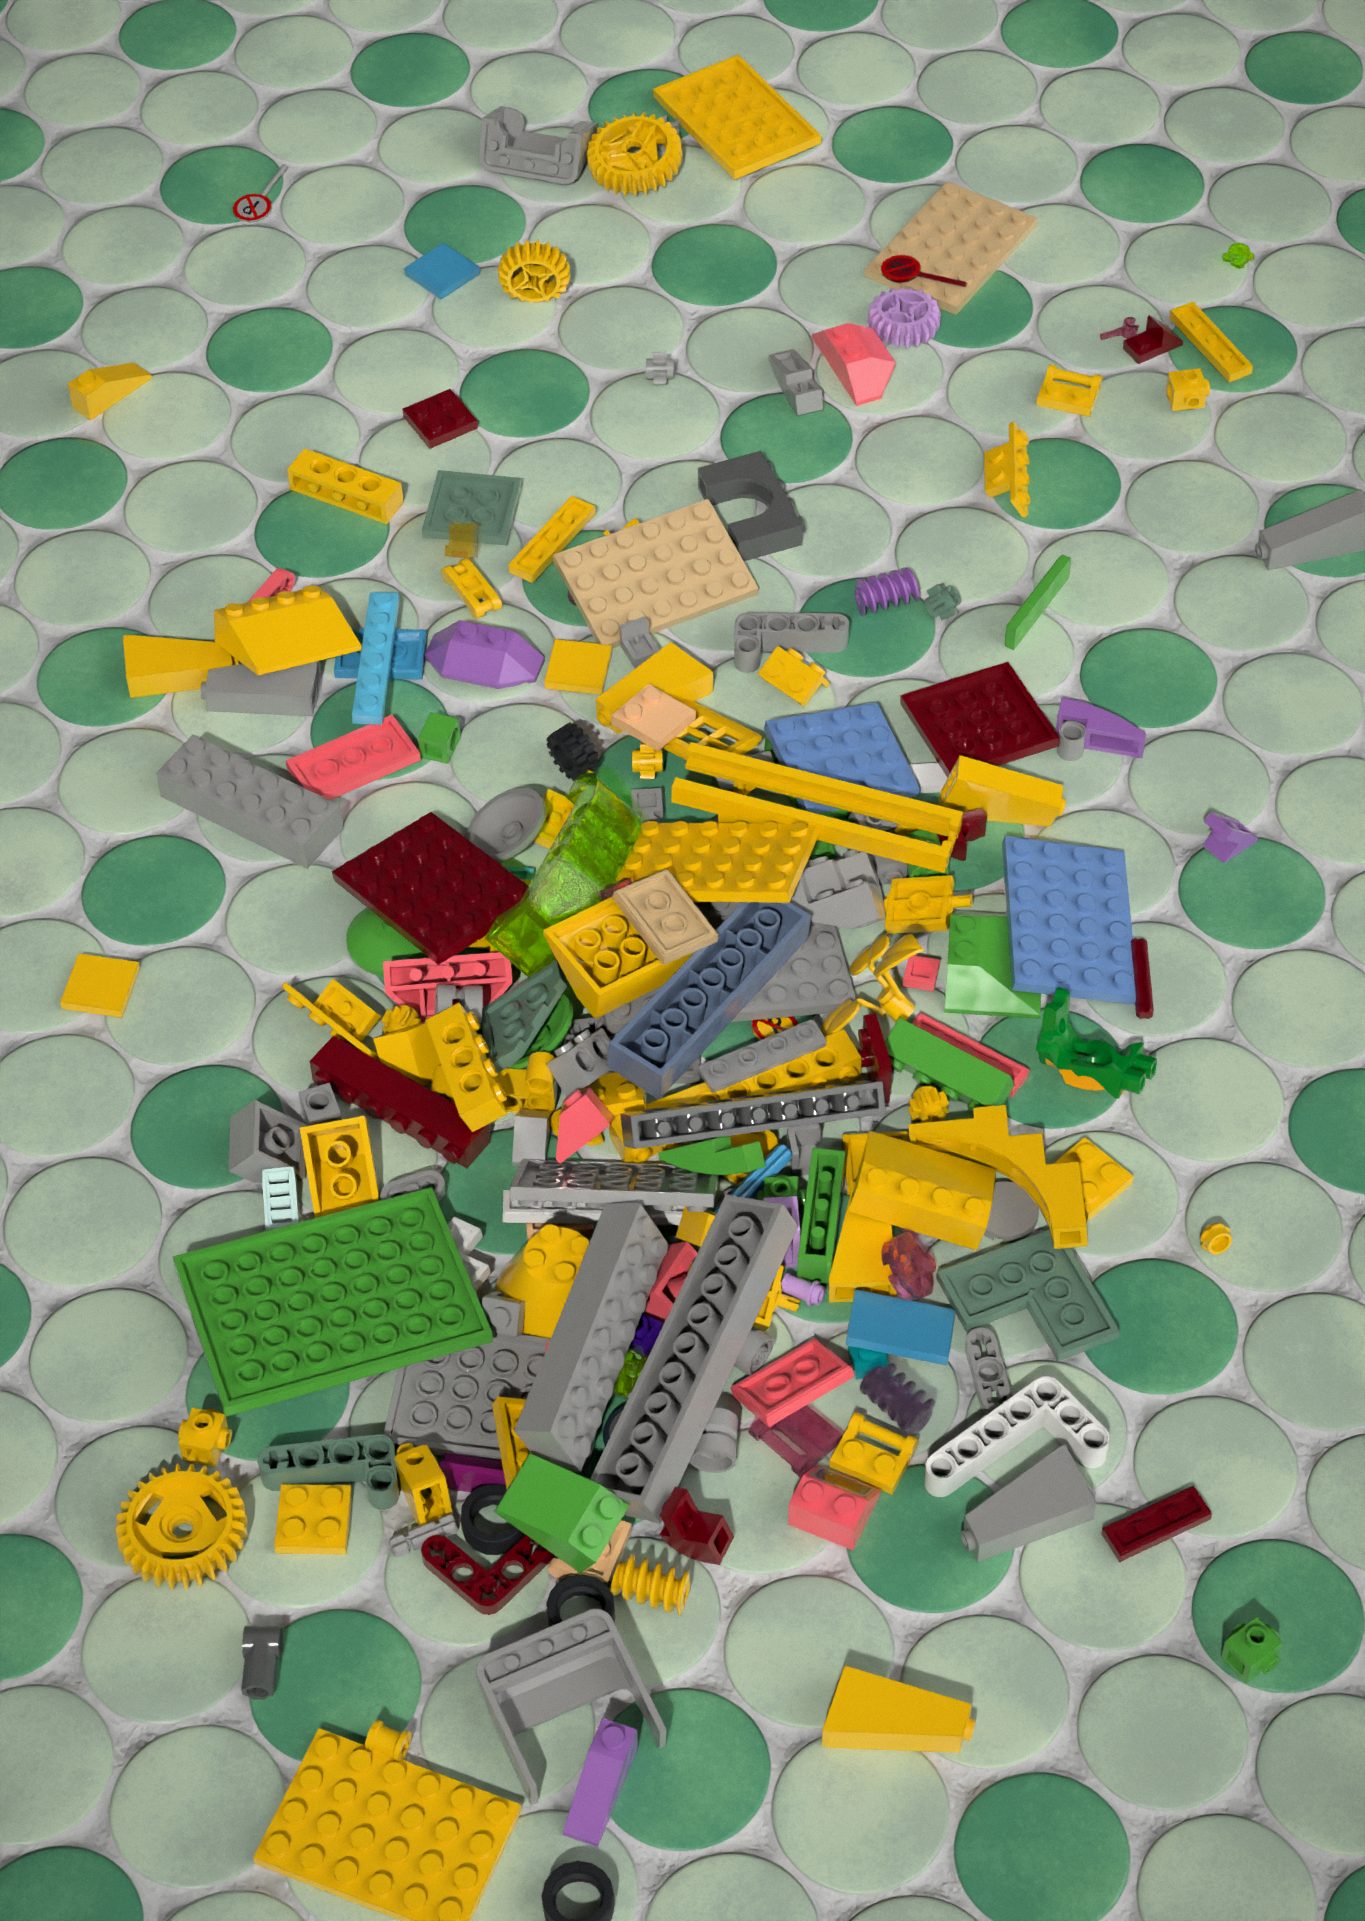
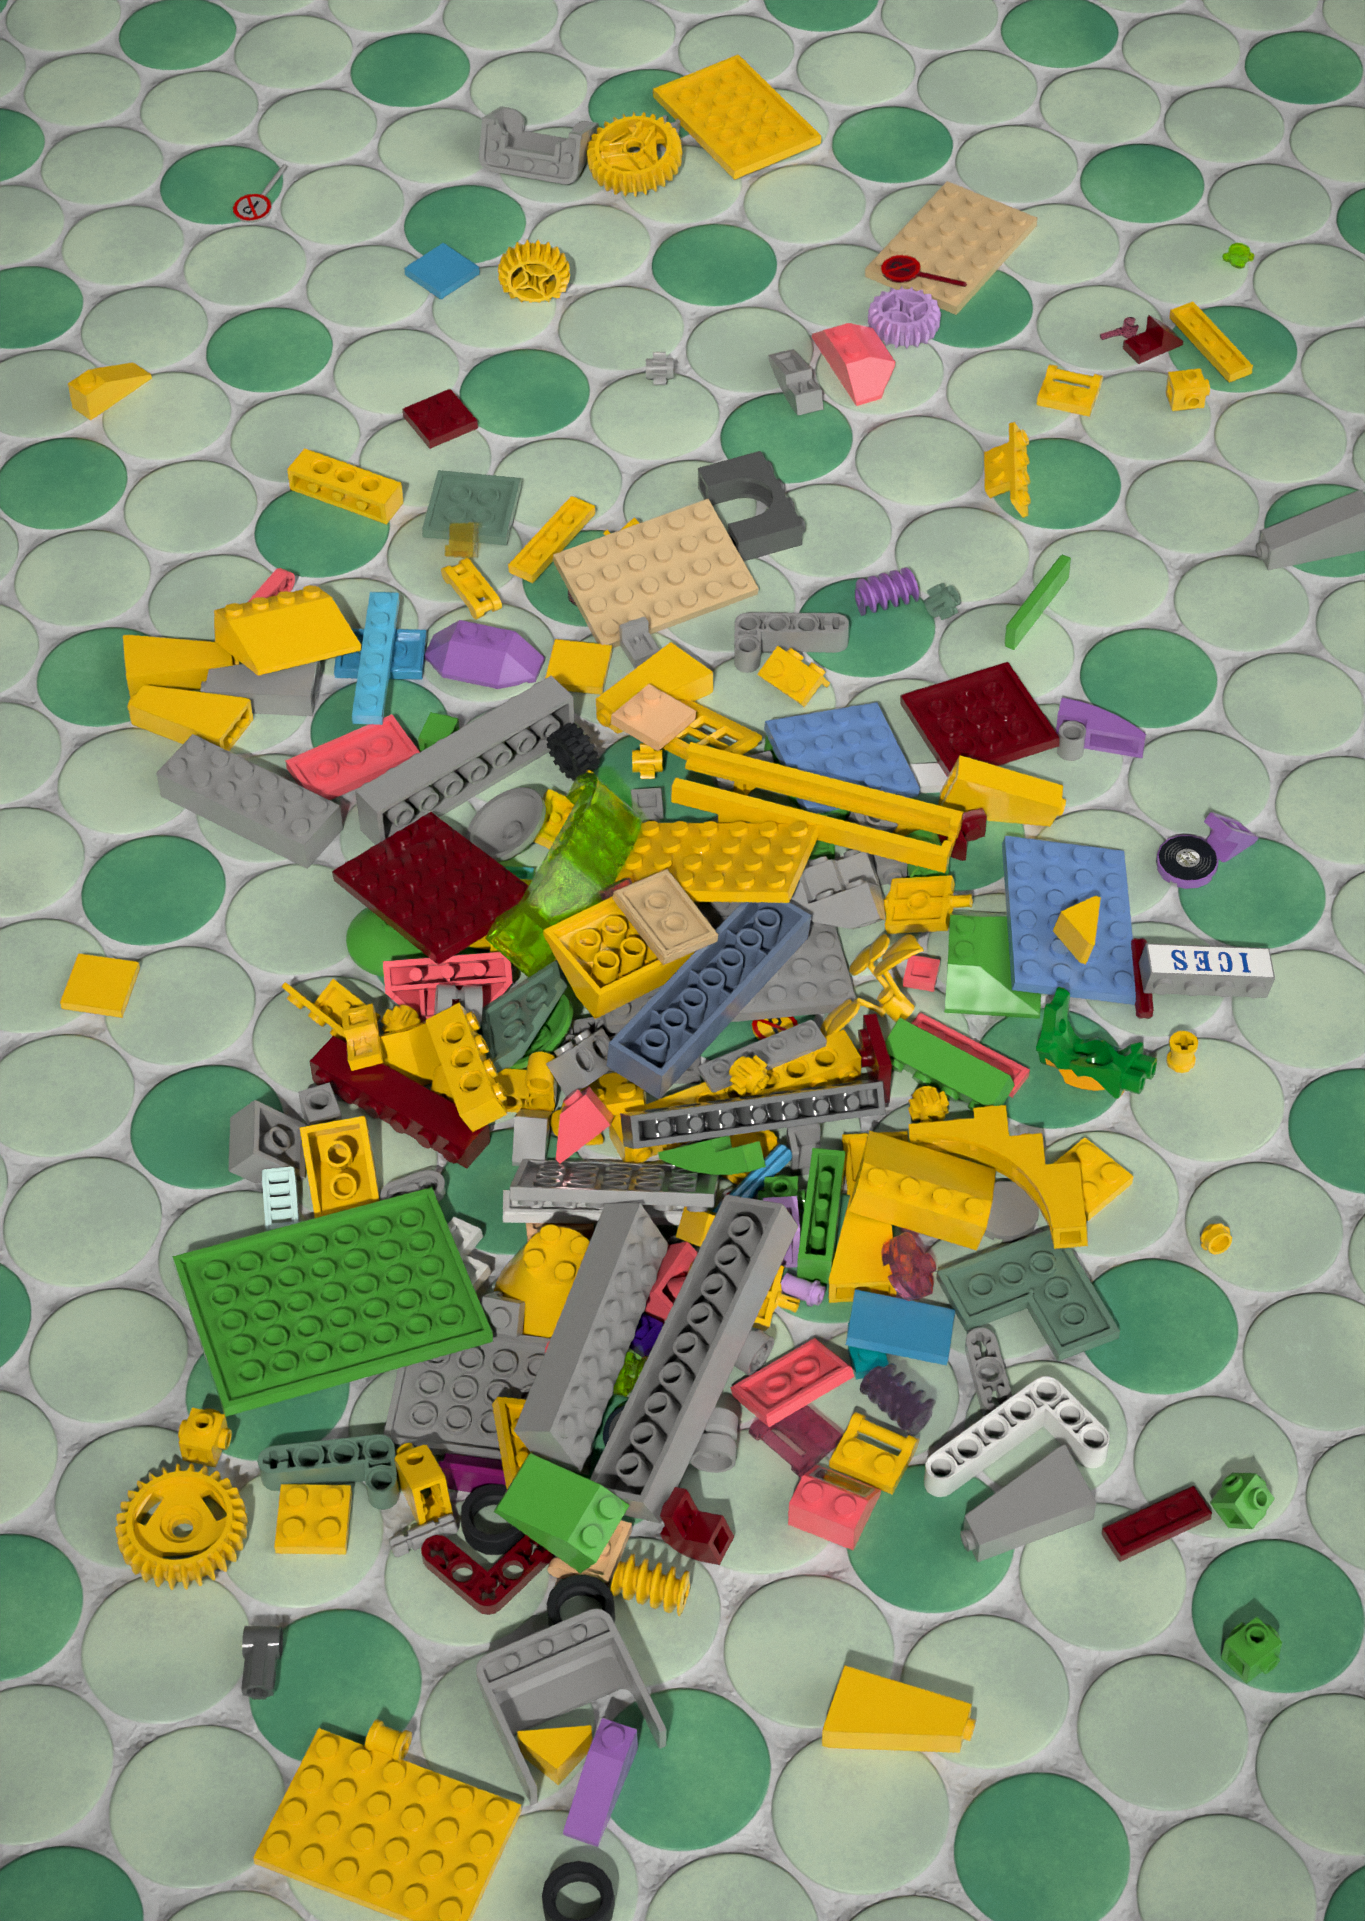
(181, 713): none -> yellow slope
(362, 1037): none -> yellow slope
(465, 761): none -> light grey brick
(555, 1749): none -> yellow slope
(749, 1075): none -> yellow gear
(1078, 928): none -> yellow slope
(1182, 1047): none -> yellow bush
(1187, 861): none -> tile
(1206, 970): none -> brick
(1242, 1500): none -> bright green brick

